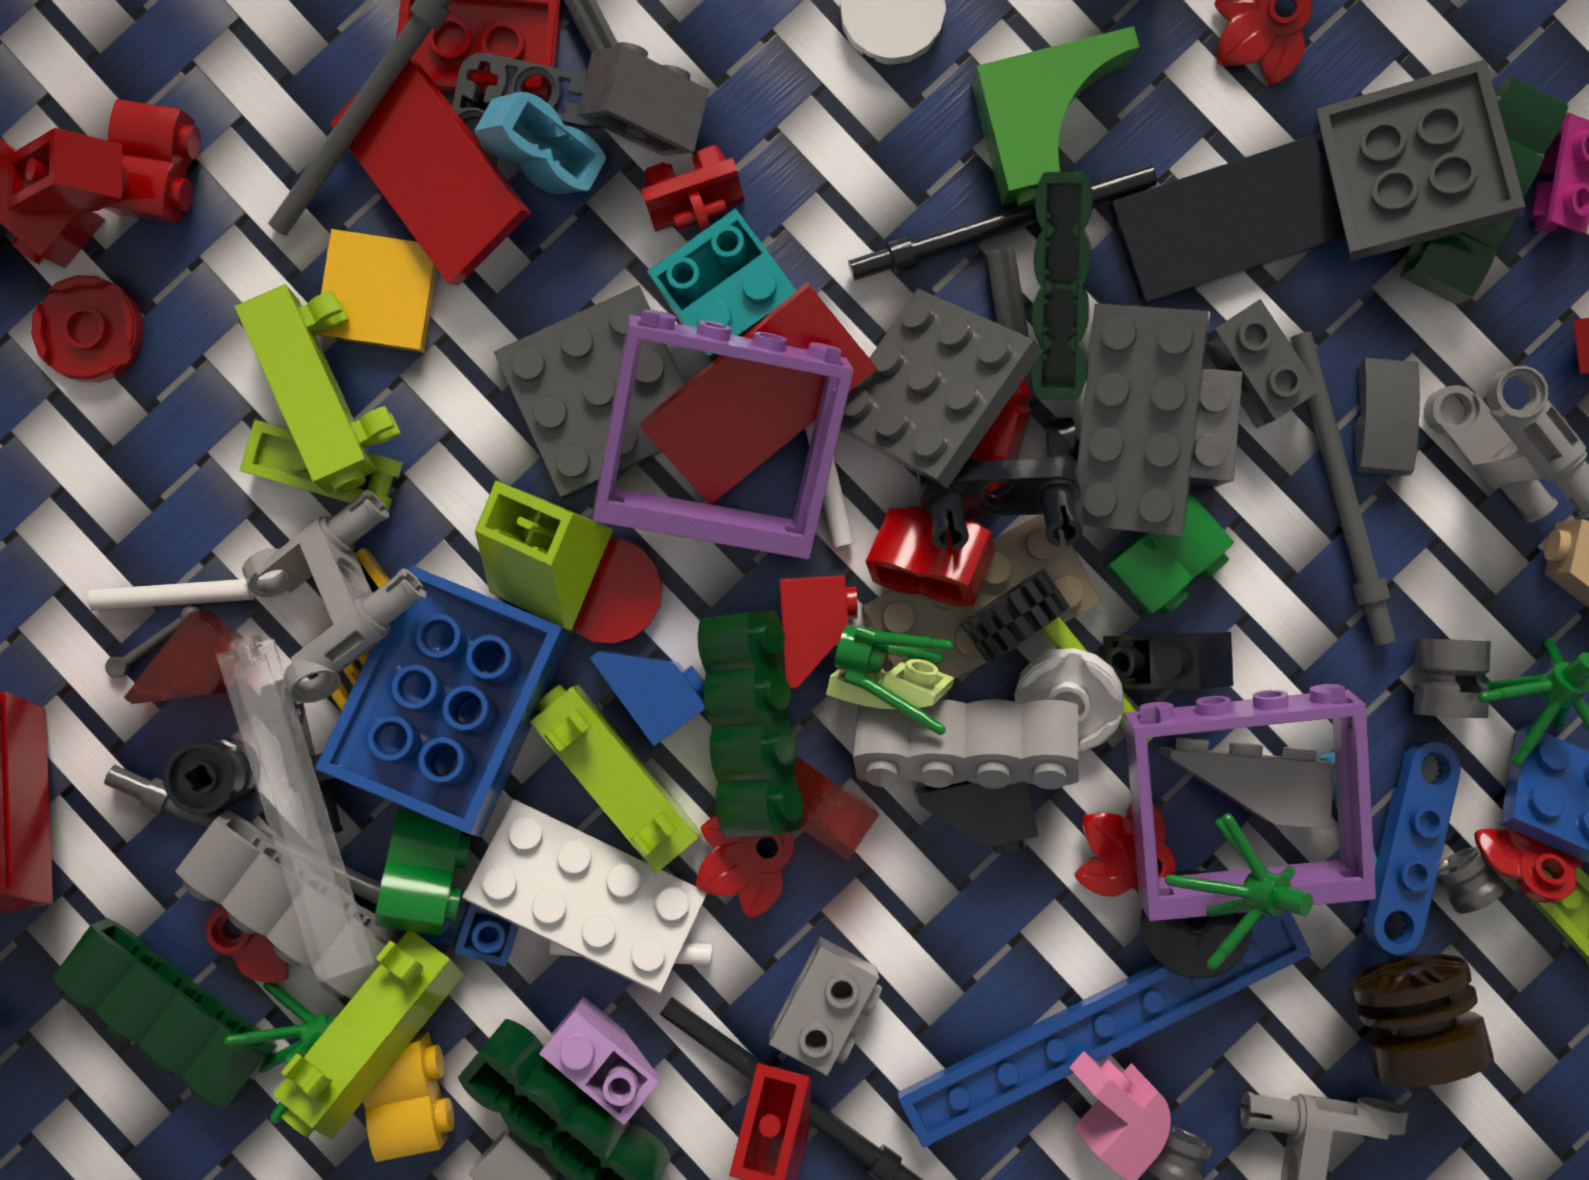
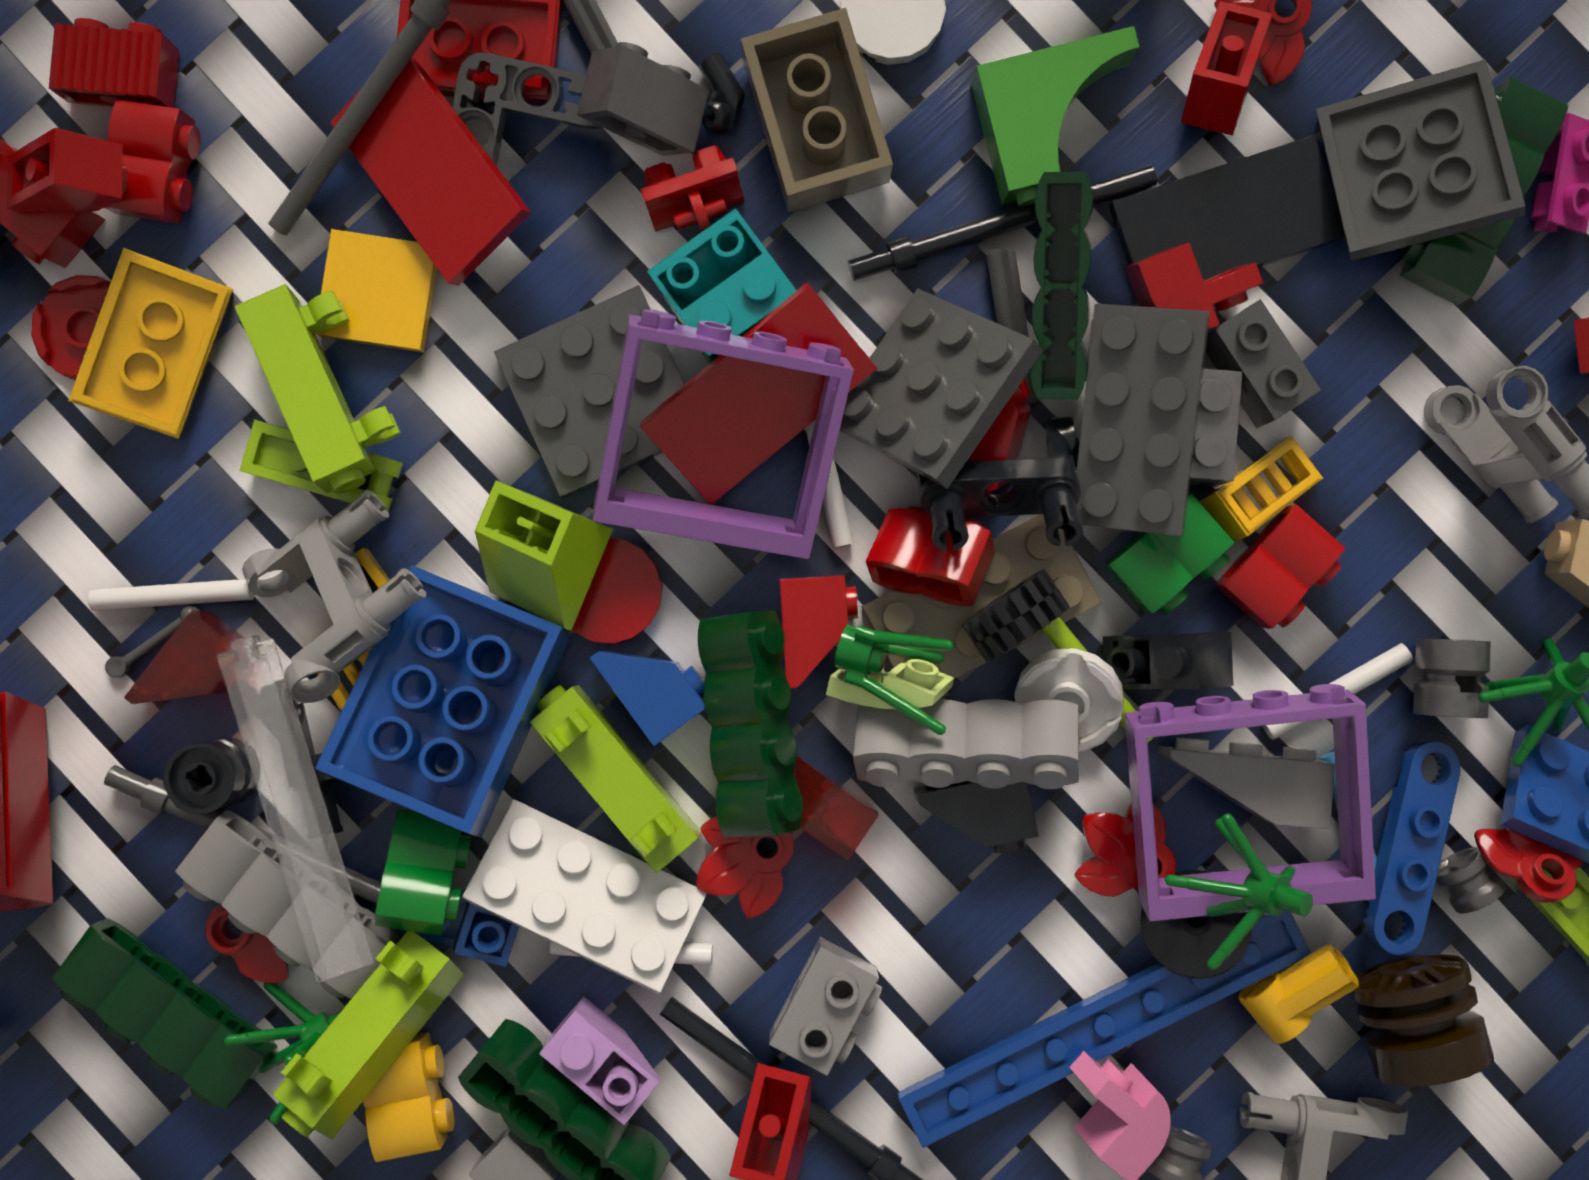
(108, 64): none -> red brick
(151, 344): none -> yellow tile
(532, 134): medium azure brick -> none
(726, 97): none -> black arm
(816, 110): none -> dark tan brick
(1175, 282): none -> red brick
(1225, 68): none -> red slope
(1236, 511): none -> yellow slope
(1281, 568): none -> red brick
(1288, 999): none -> yellow piece
(1358, 680): none -> white bar
(1369, 589): dark grey bar -> none
(1389, 416): dark grey slope -> none

